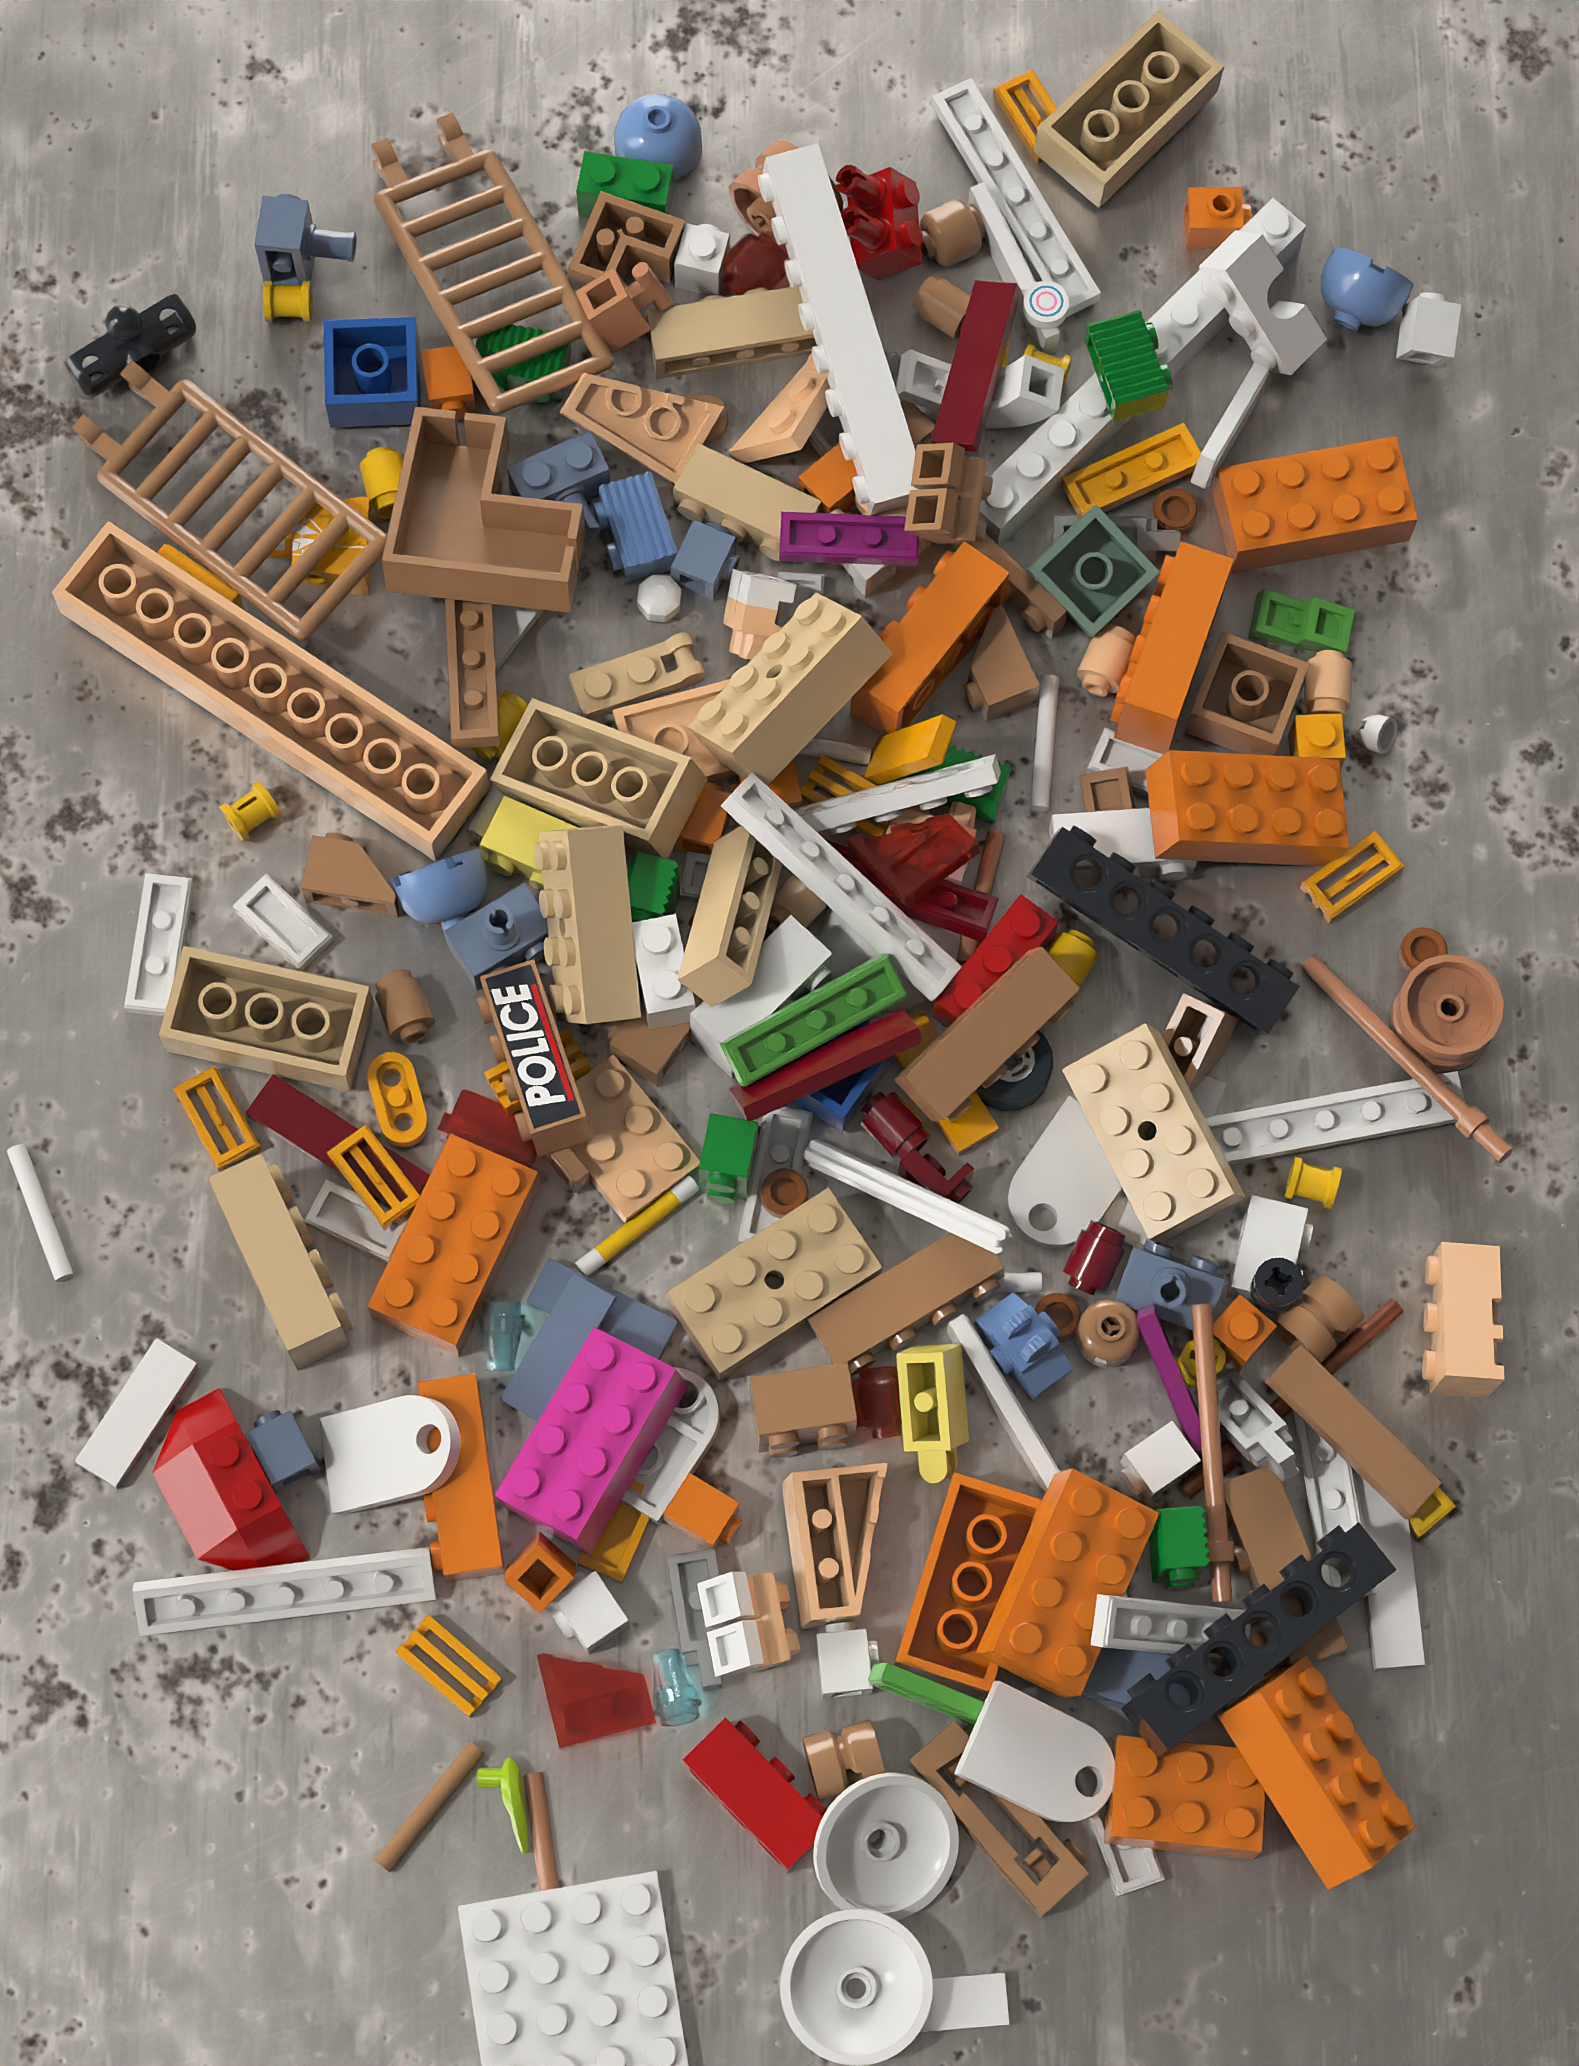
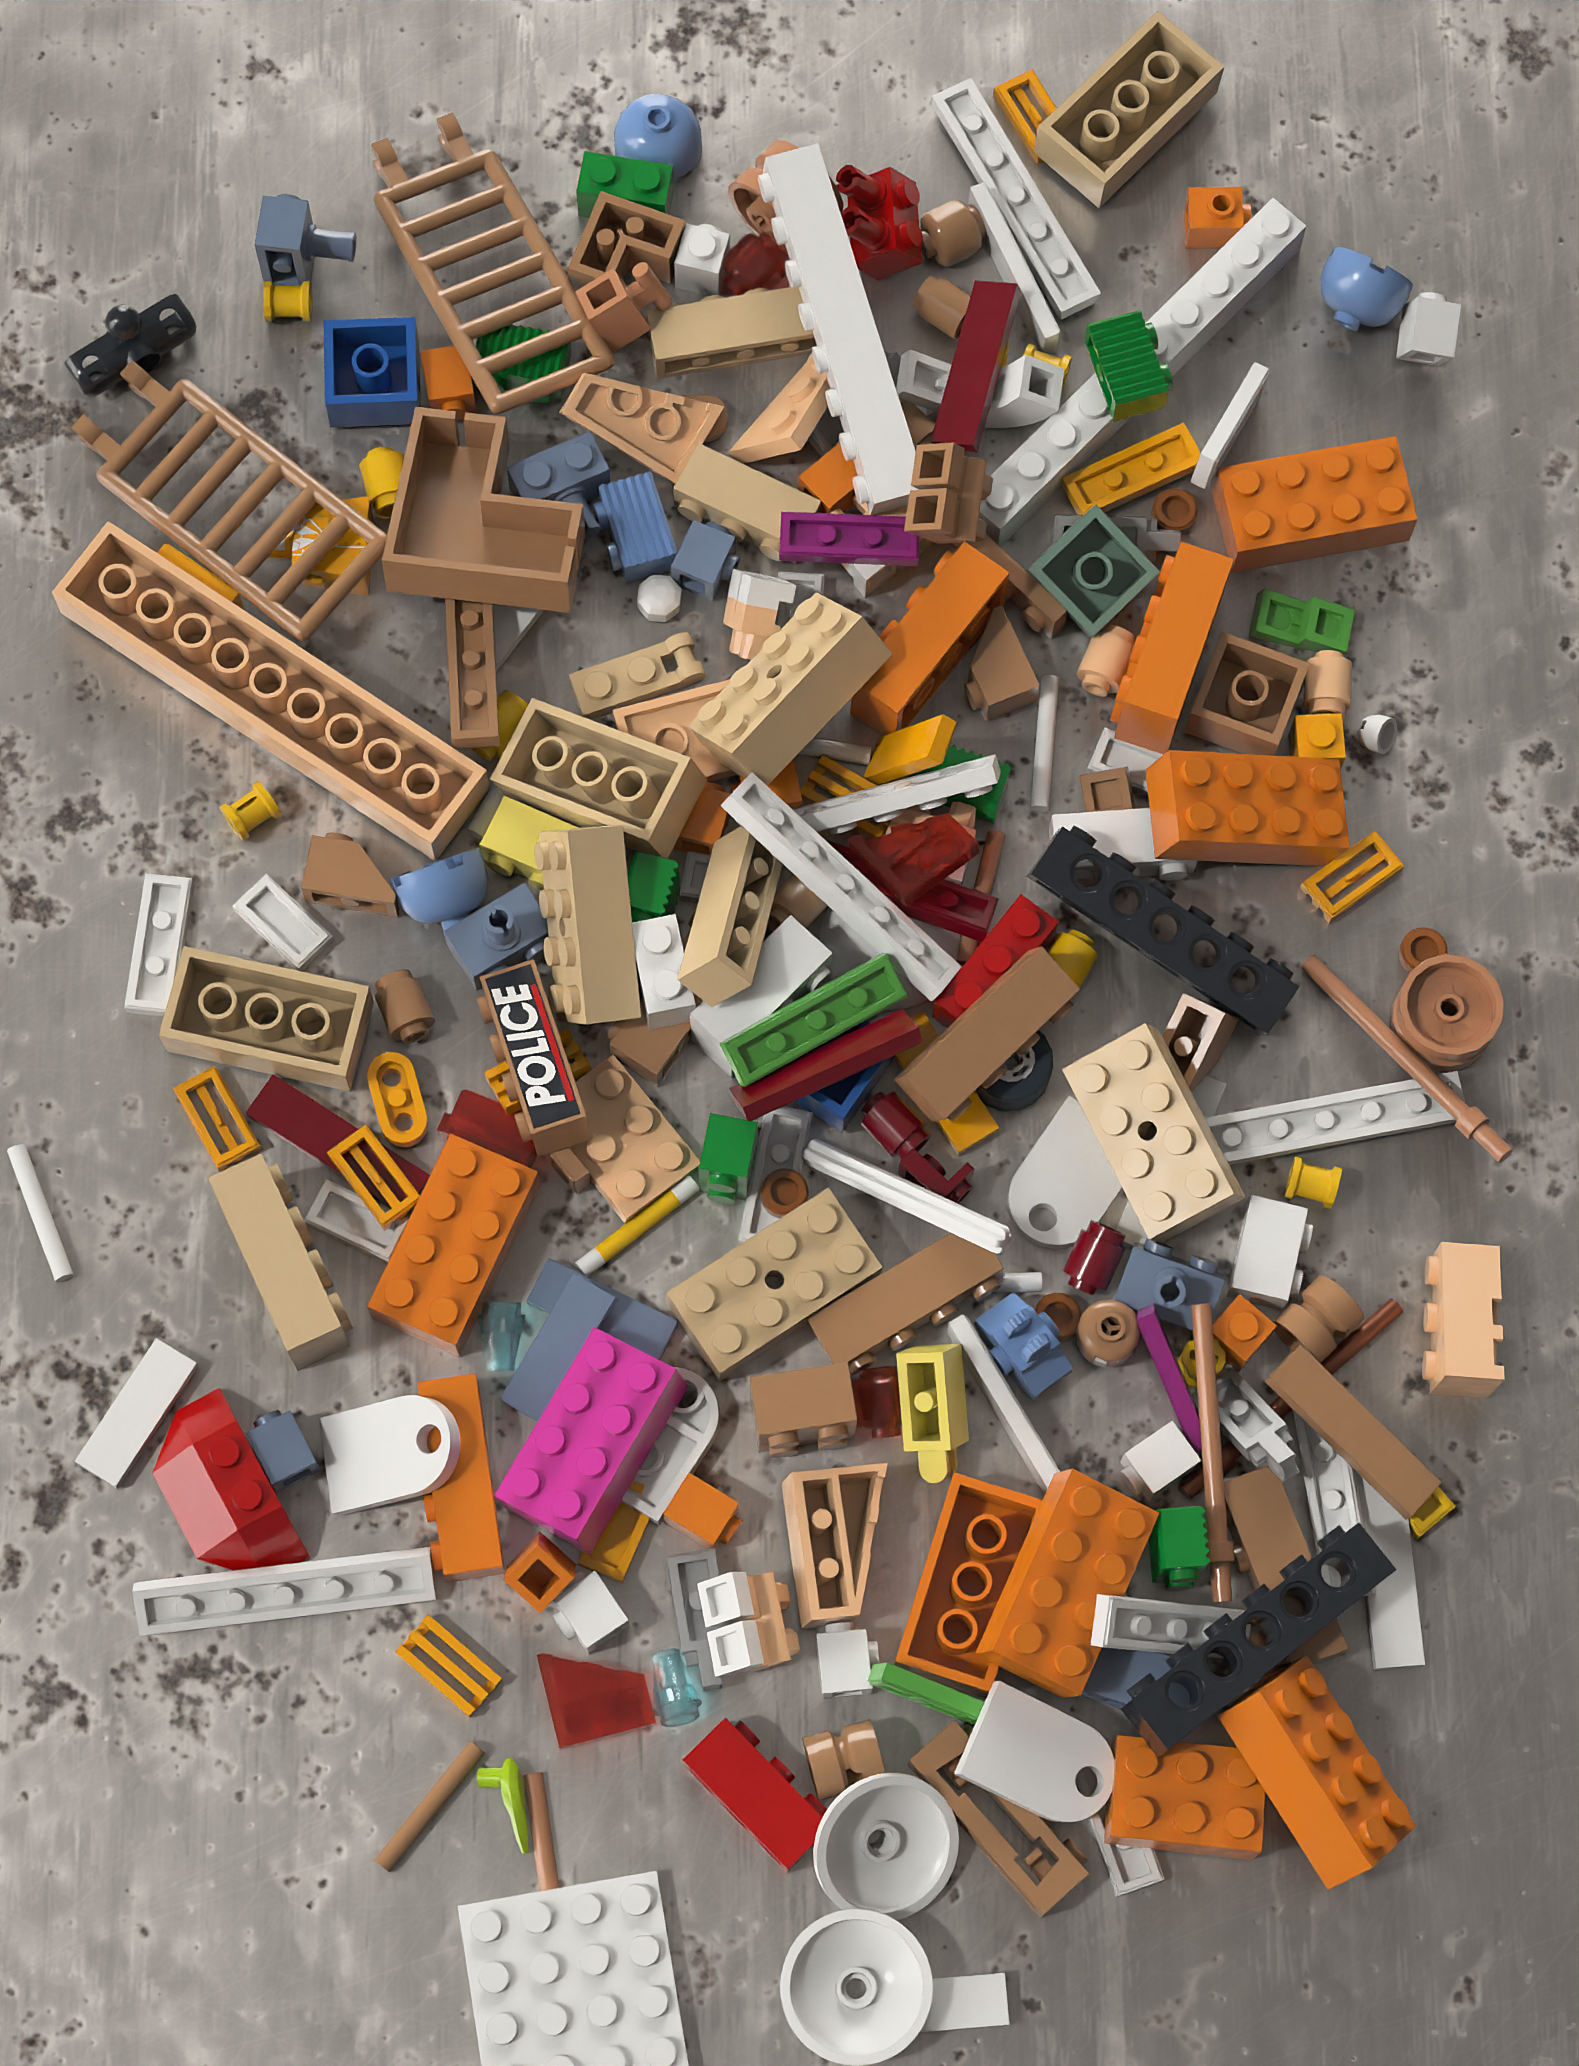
(1045, 304): white tile -> none
(1240, 278): white arch -> none
(1271, 1293): black wheel -> none

